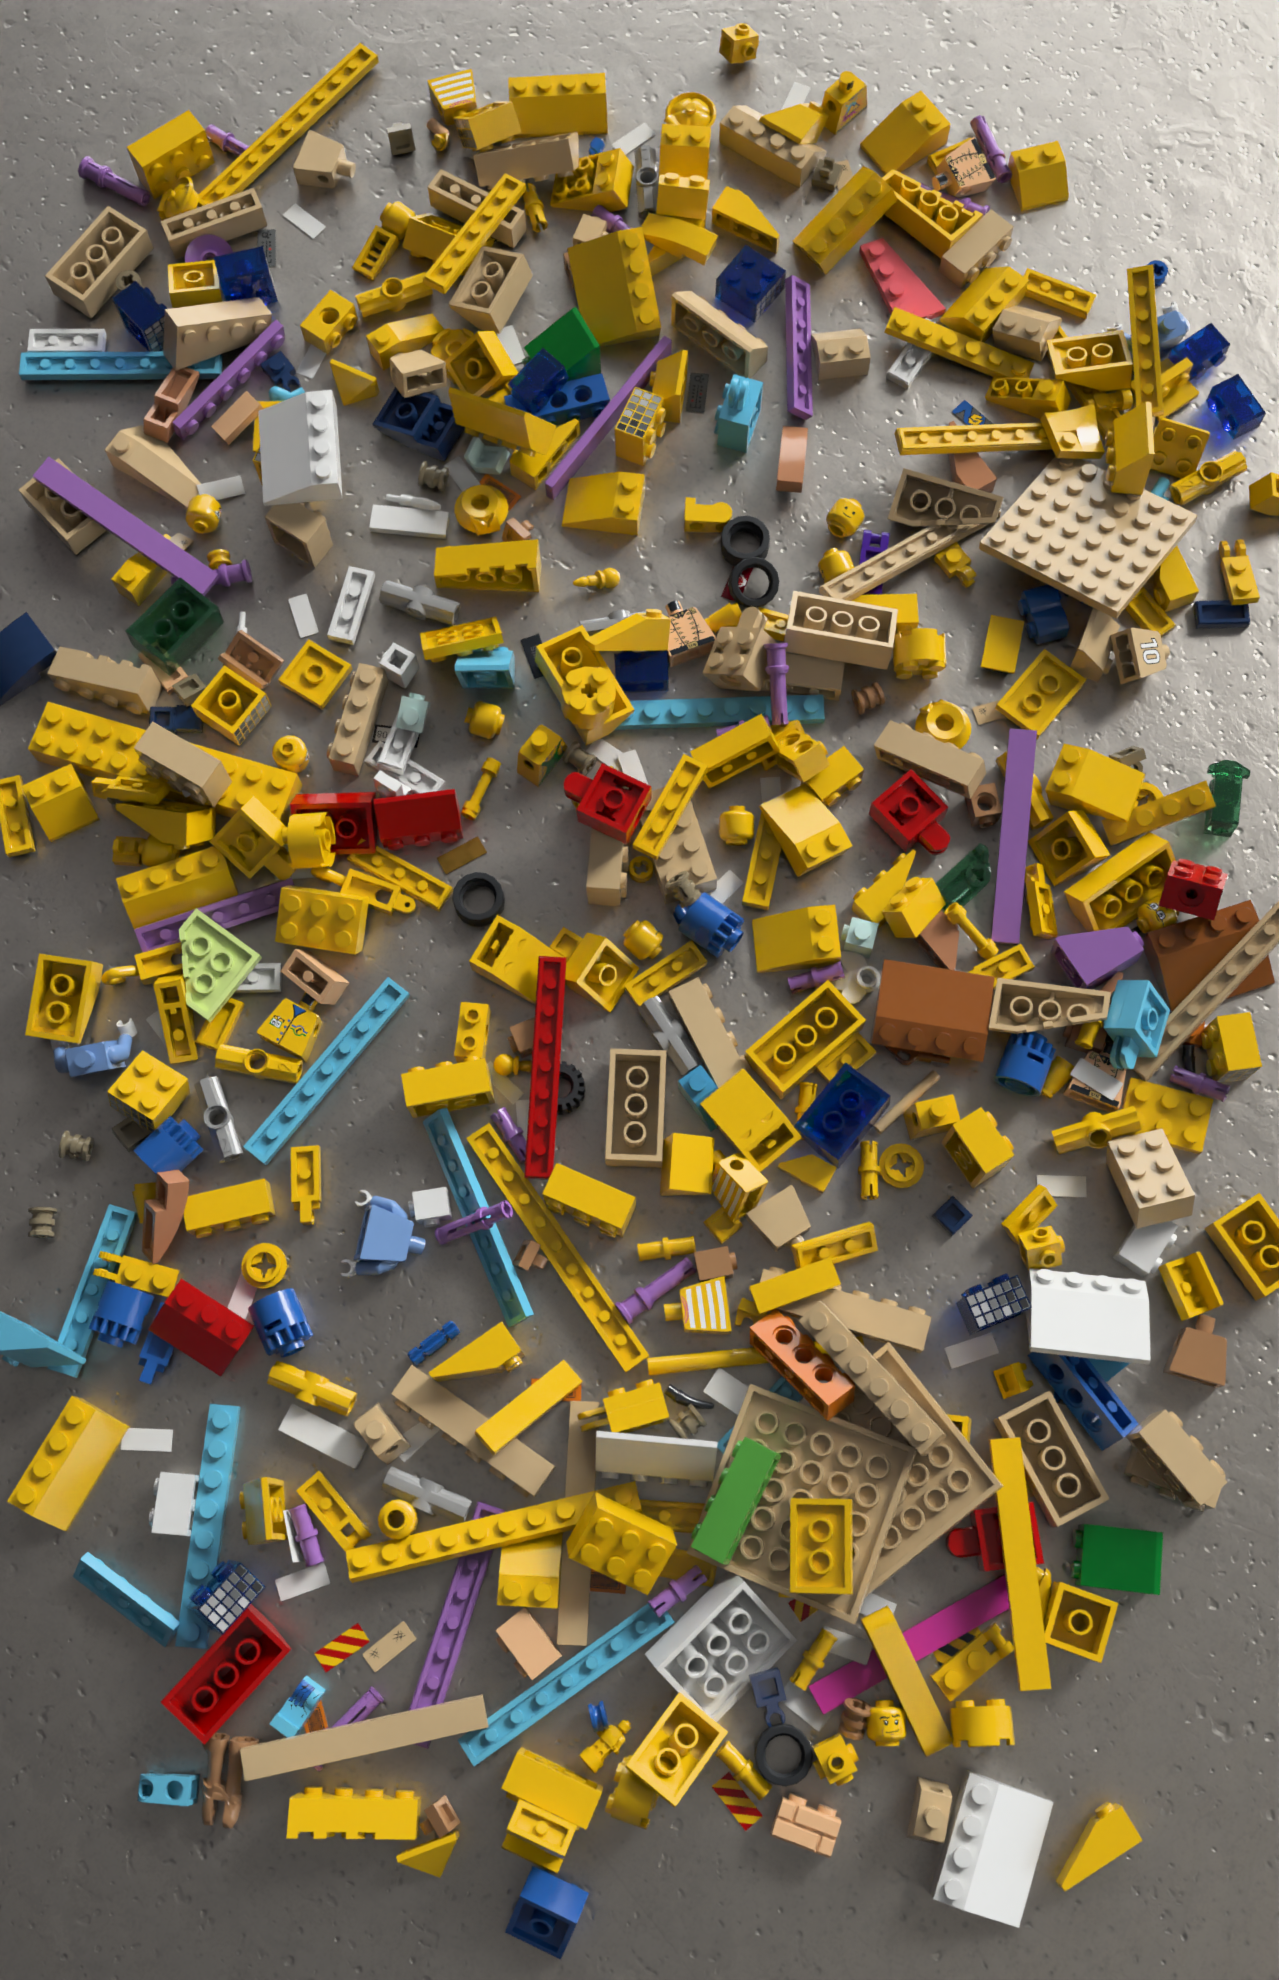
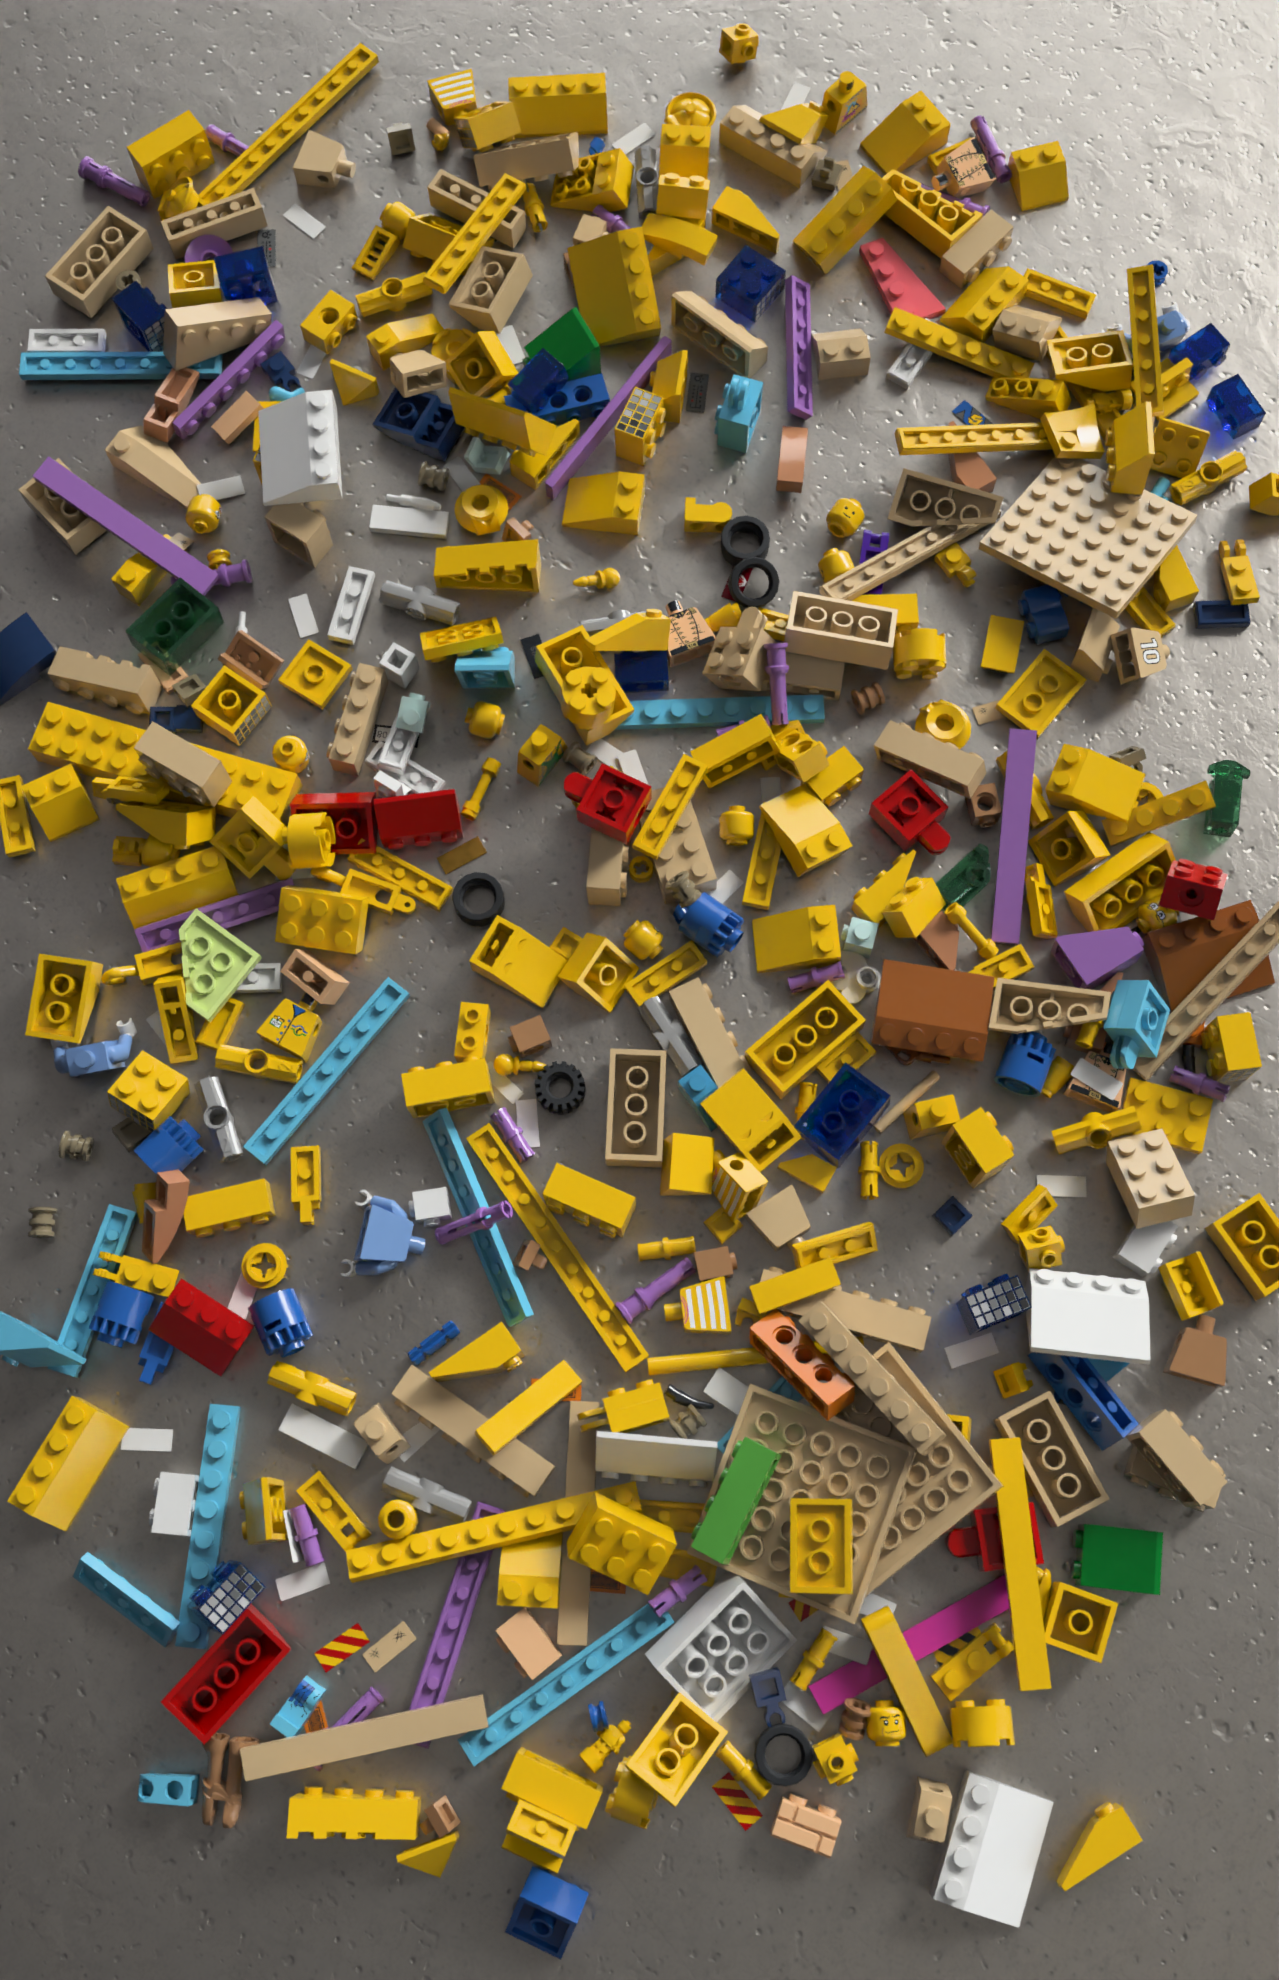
(545, 1068): red tile -> none

